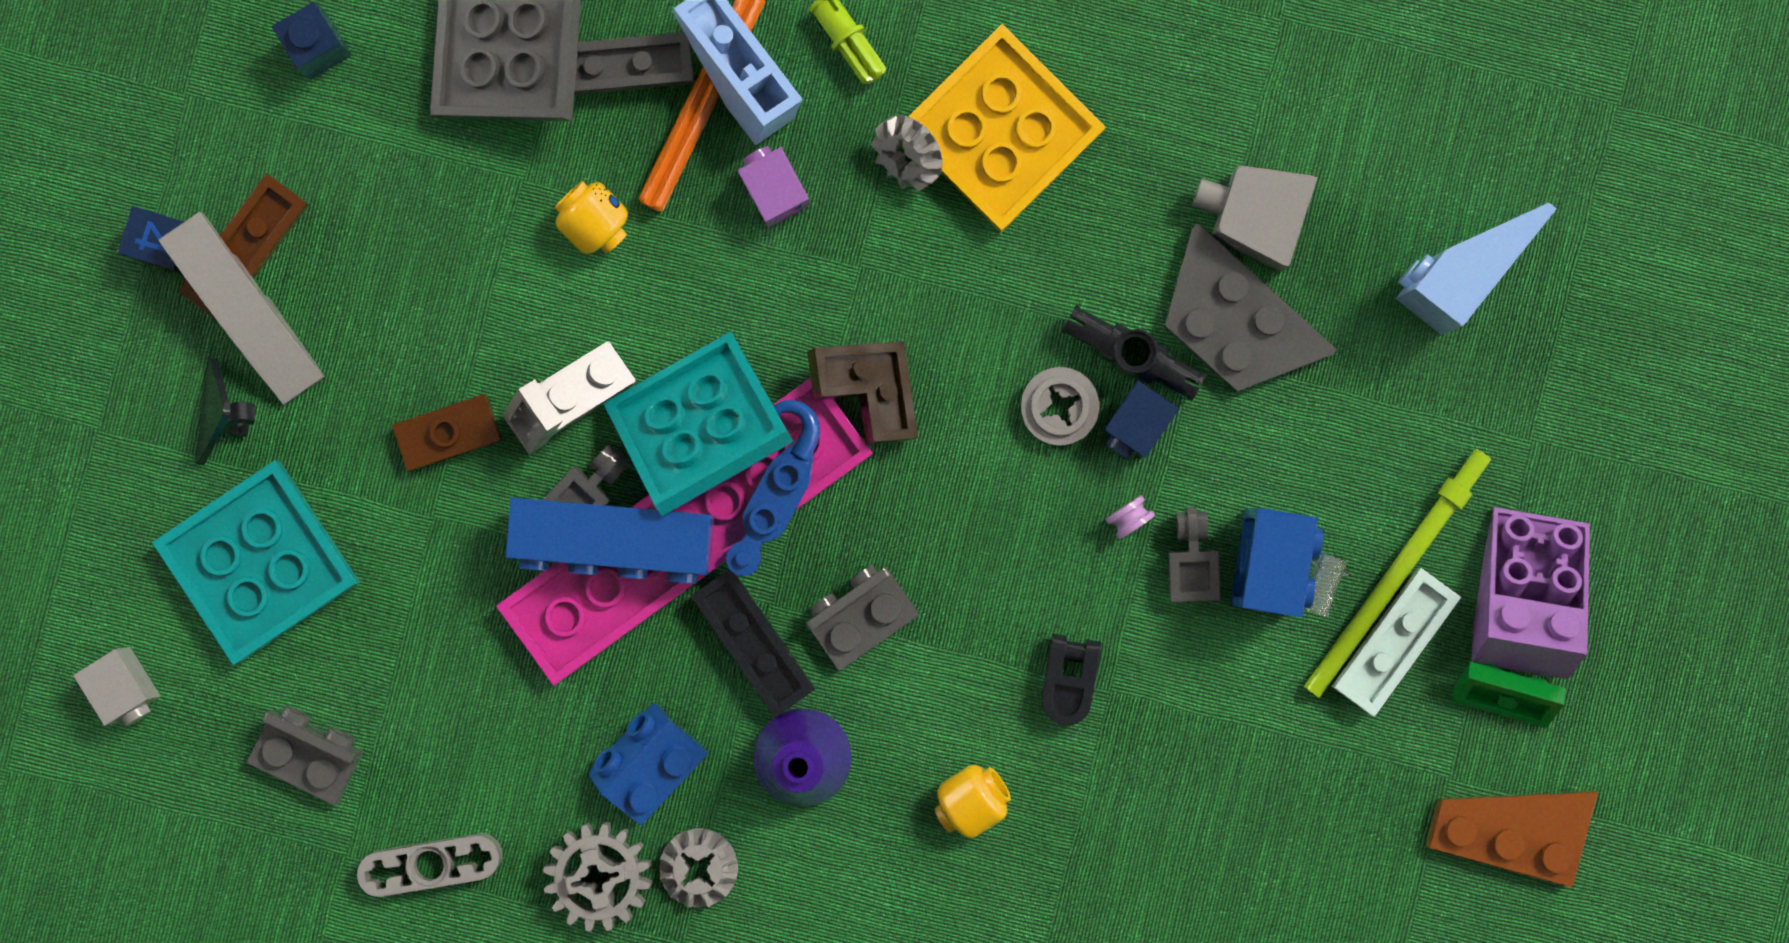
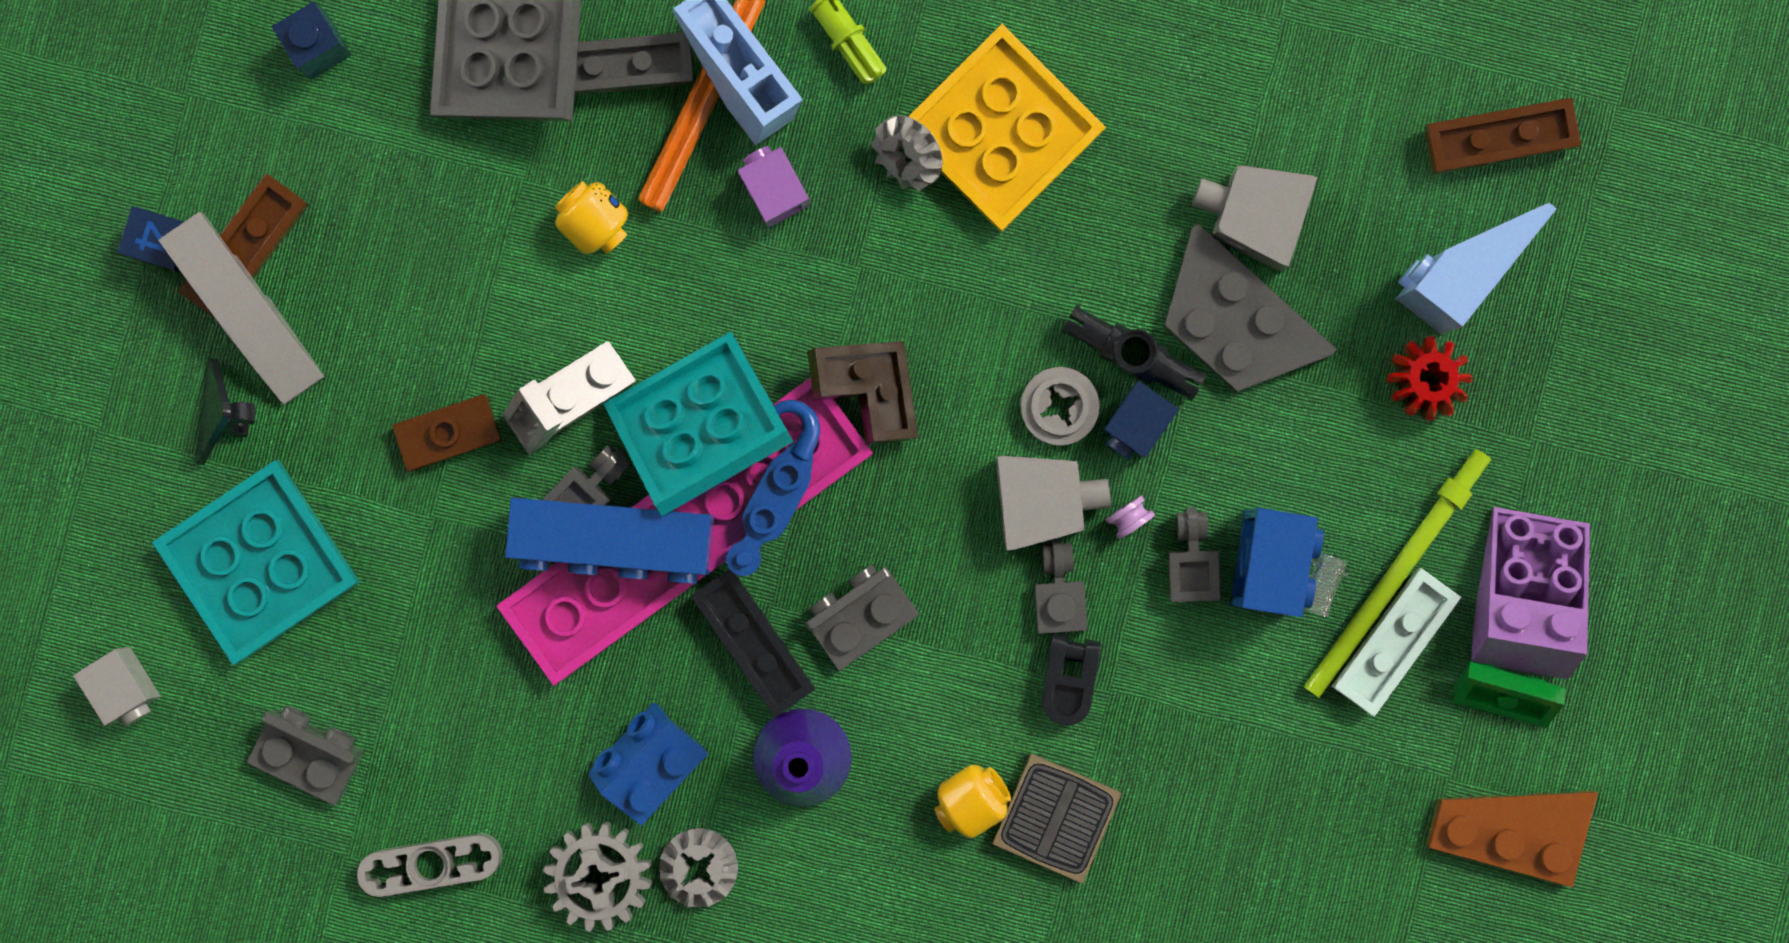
(1044, 499): none -> light grey torso
(1056, 818): none -> tile
(1060, 603): none -> dark grey plate
(1439, 364): none -> red gear
(1502, 136): none -> reddish brown plate

